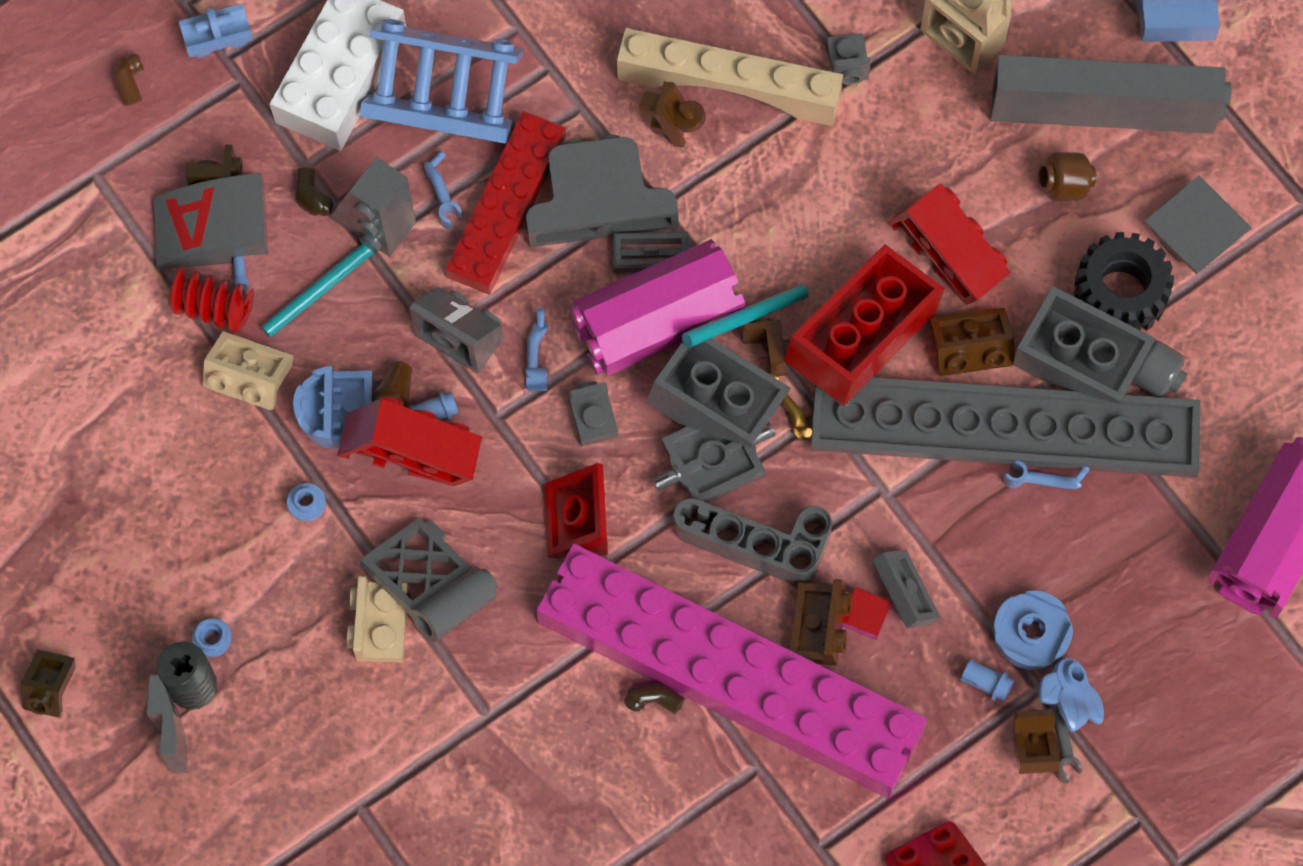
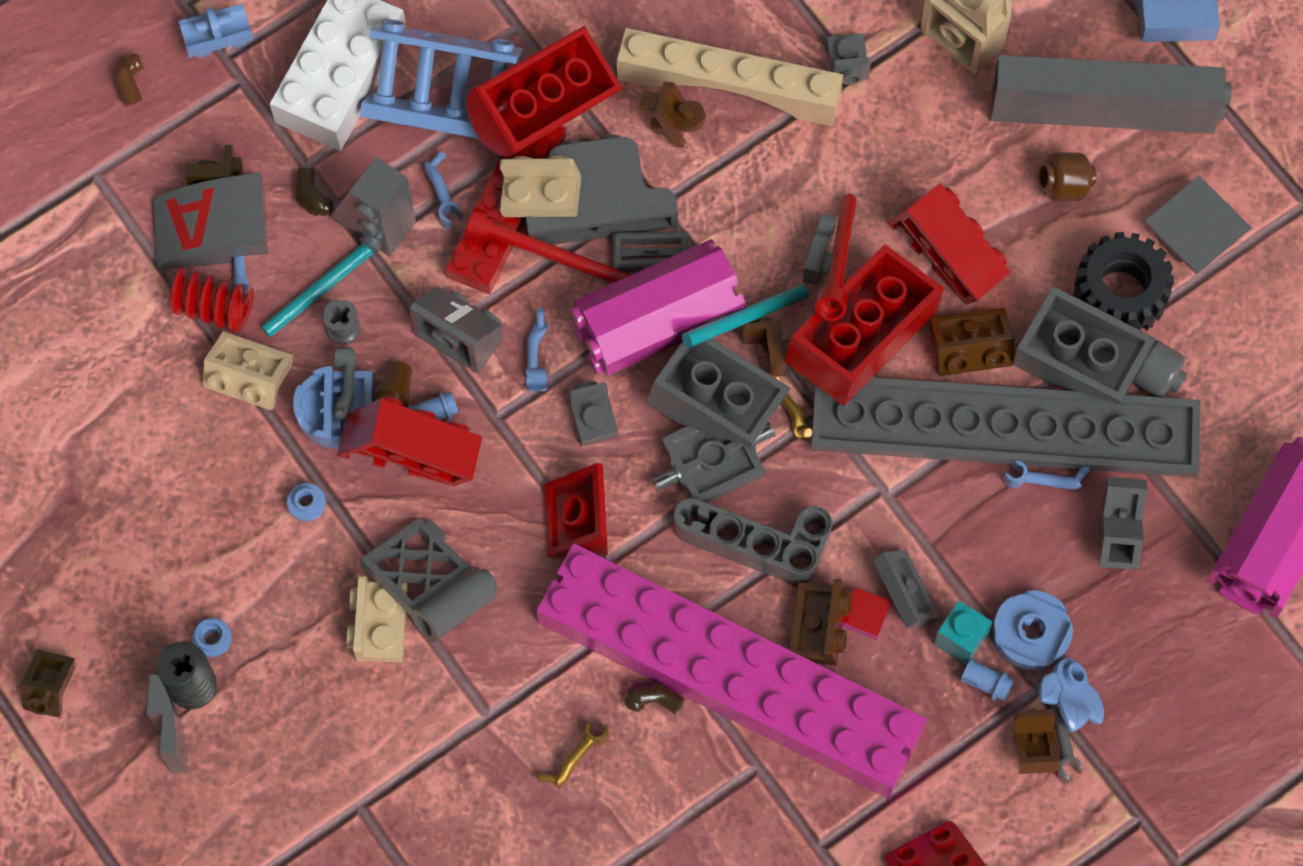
(340, 332): none -> dark grey bush
(345, 358): none -> dark grey piece
(482, 226): none -> red piece
(540, 187): none -> tan bracket
(541, 93): none -> red brick
(575, 756): none -> pearl gold piece
(819, 258): none -> dark grey plate
(832, 300): none -> red piece
(963, 633): none -> teal brick
(1122, 523): none -> dark grey brick

